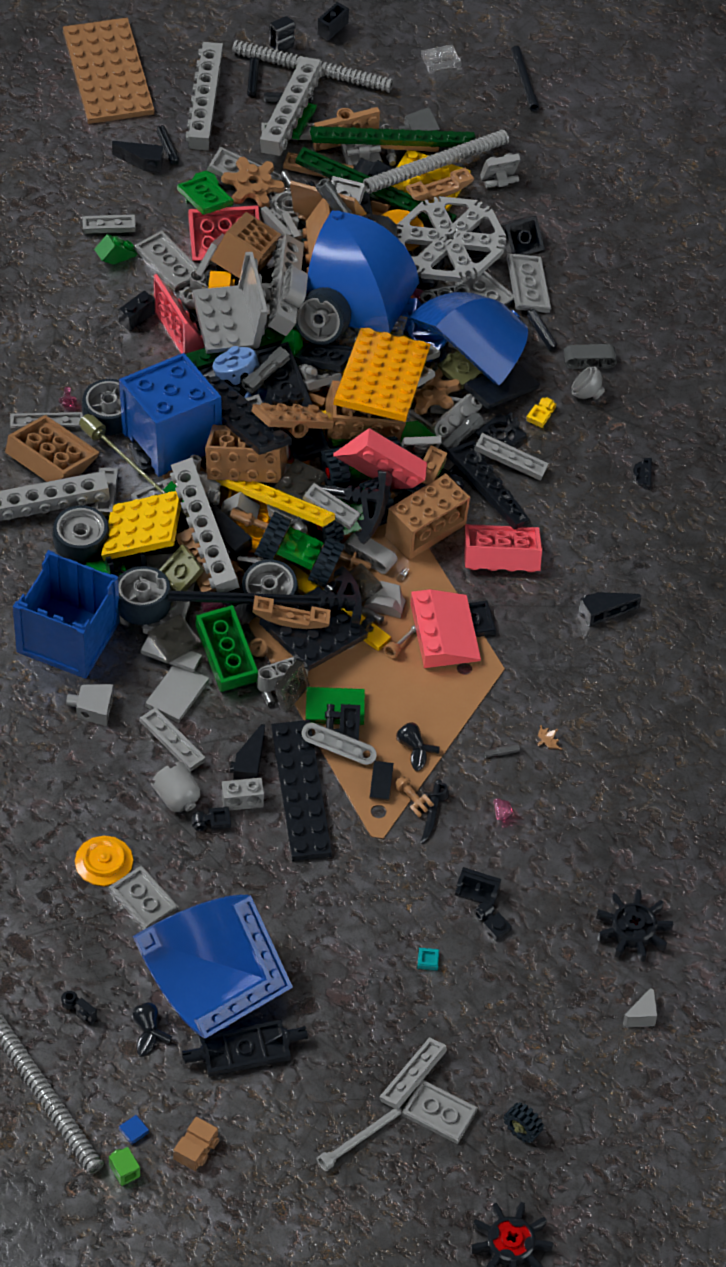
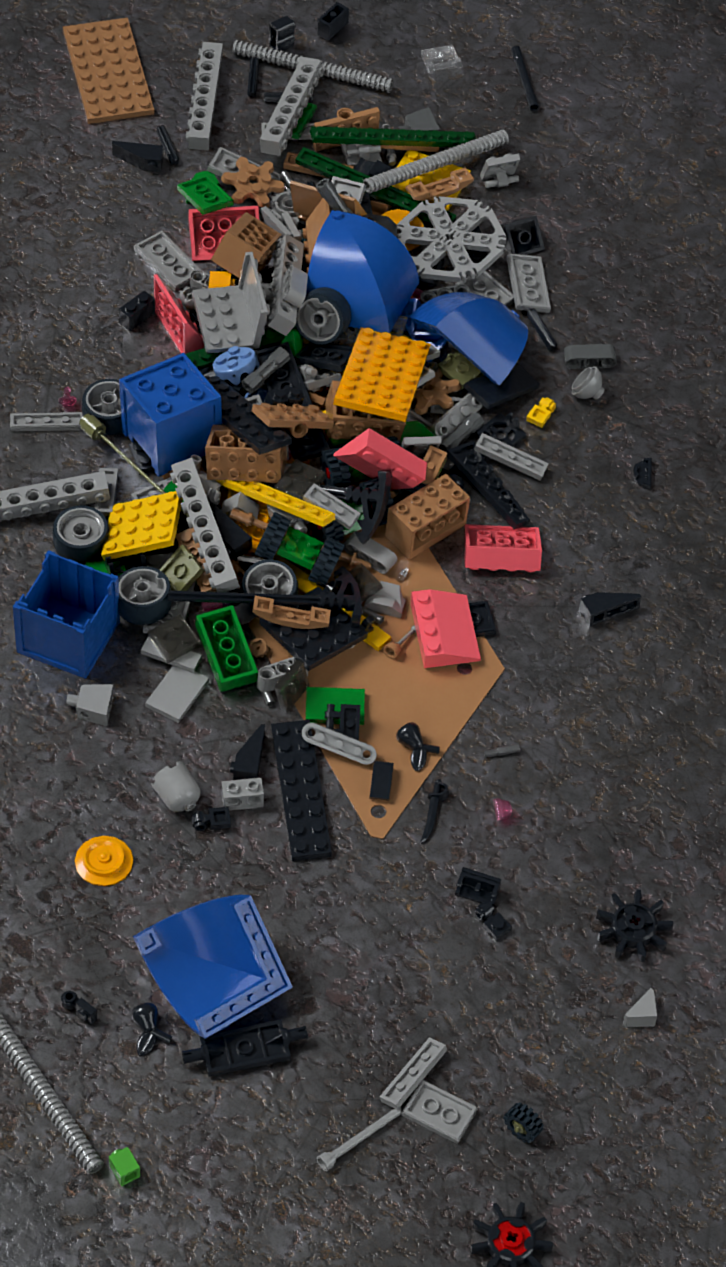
(50, 450): medium nougat slope -> none
(108, 224): light grey plate -> none
(115, 250): green slope -> none
(133, 1129): blue tile -> none
(143, 898): light grey tile -> none
(172, 739): light grey plate -> none
(194, 1146): medium nougat brick -> none
(206, 262): light grey tile -> none
(404, 784): medium nougat hinge -> none
(428, 959): teal tile -> none
(548, 738): medium nougat piece -> none

